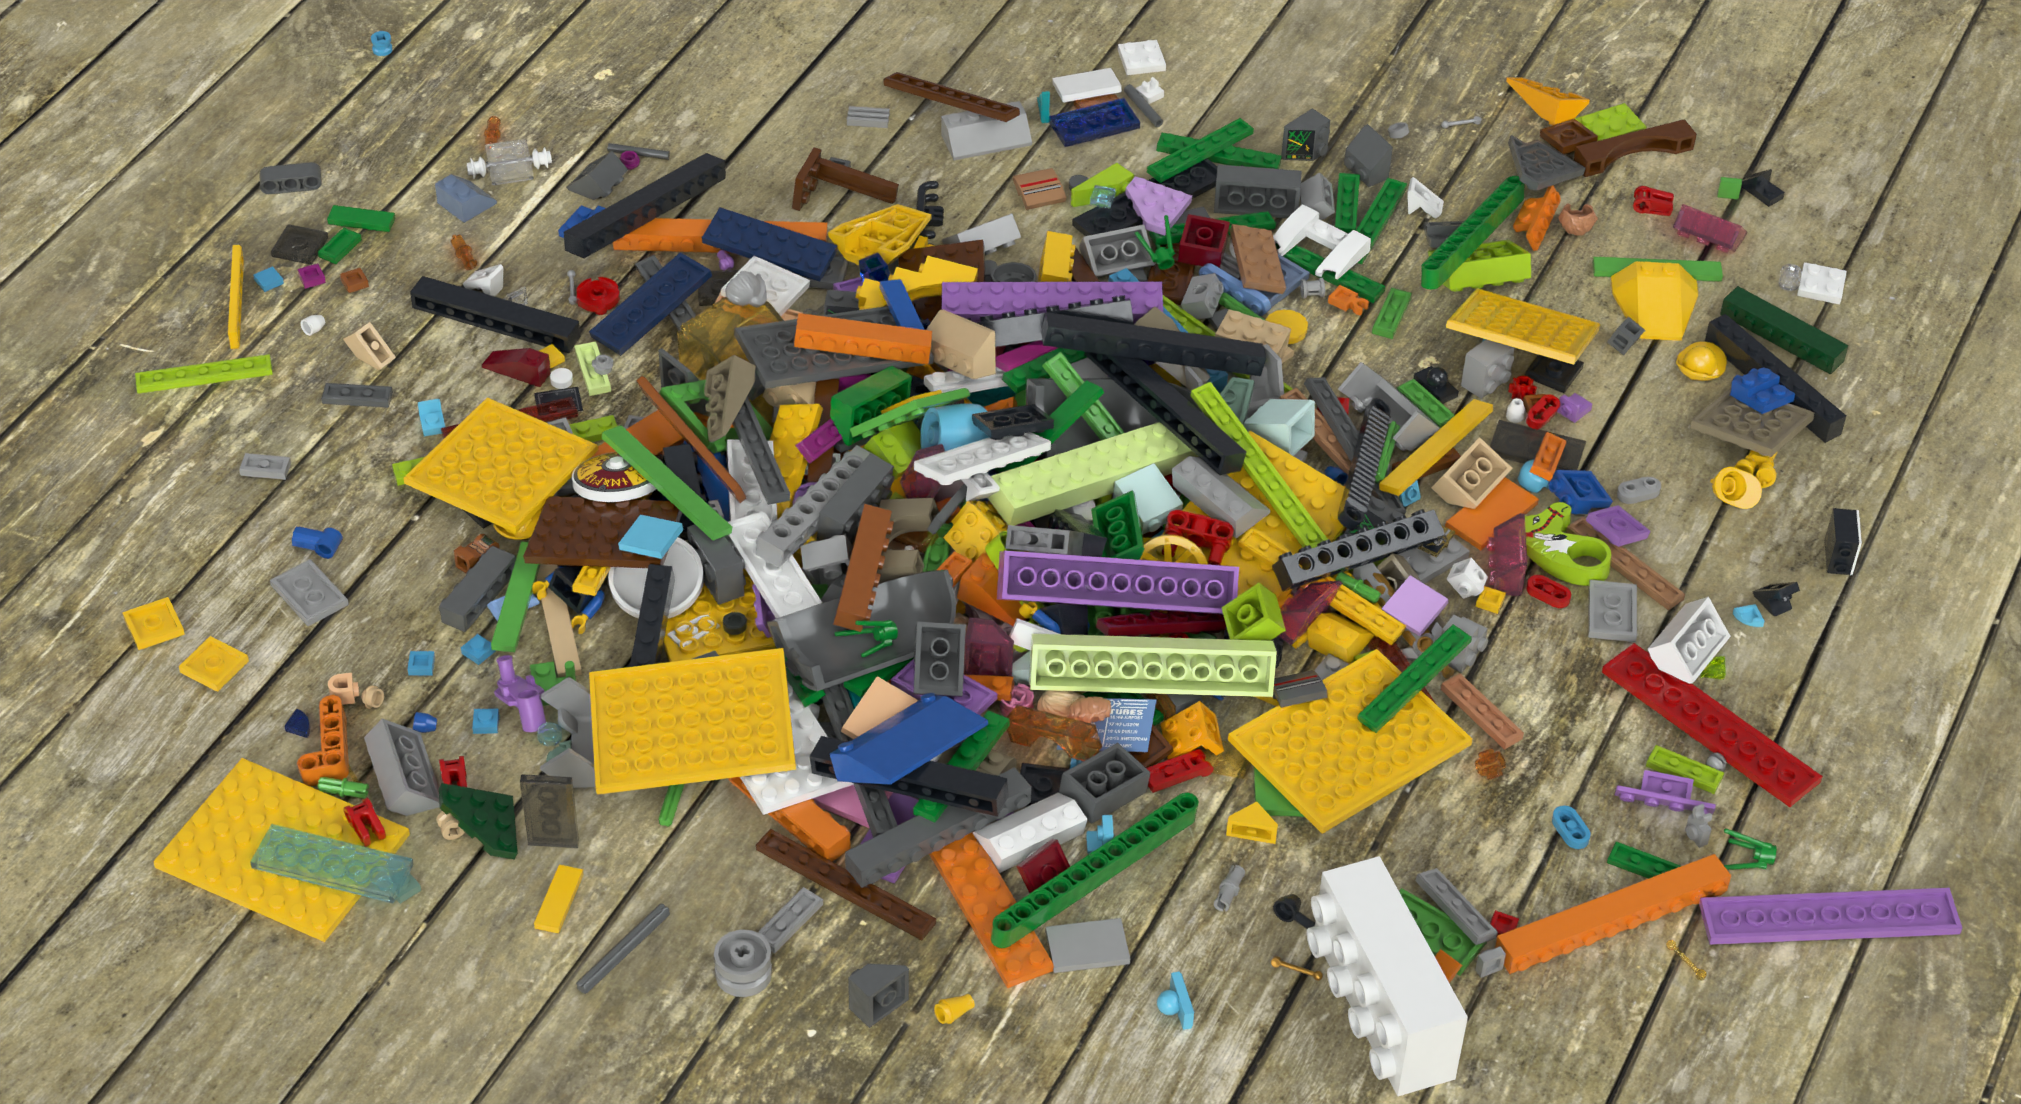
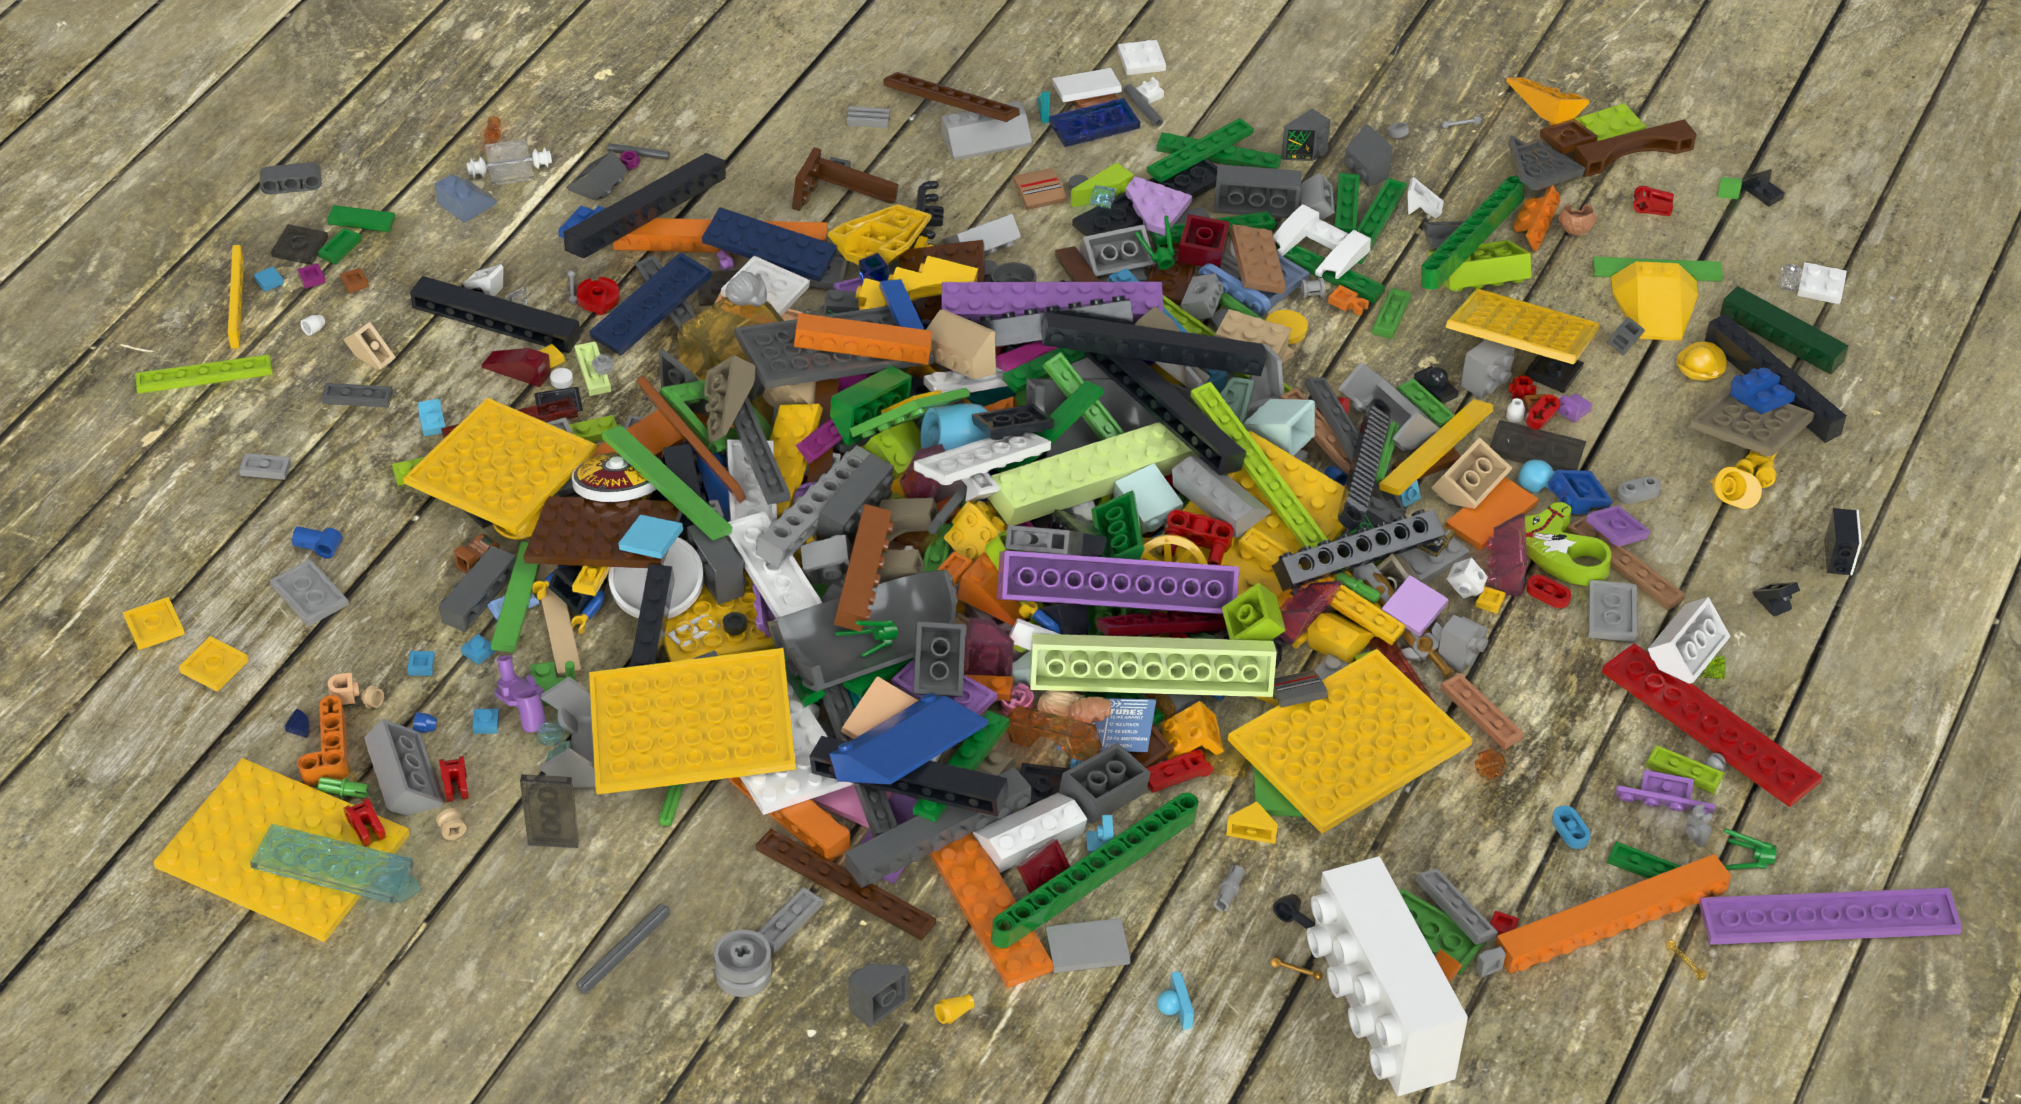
(381, 43): dark azure wheel -> none
(463, 252): clear orange axle -> none
(484, 816): dark green plate -> none
(558, 899): yellow tile -> none
(1056, 259): yellow slope -> none
(1414, 678): green tile -> none
(1548, 456): orange tile -> none
(1709, 229): clear pink slope -> none
(1749, 615): medium azure tile -> none

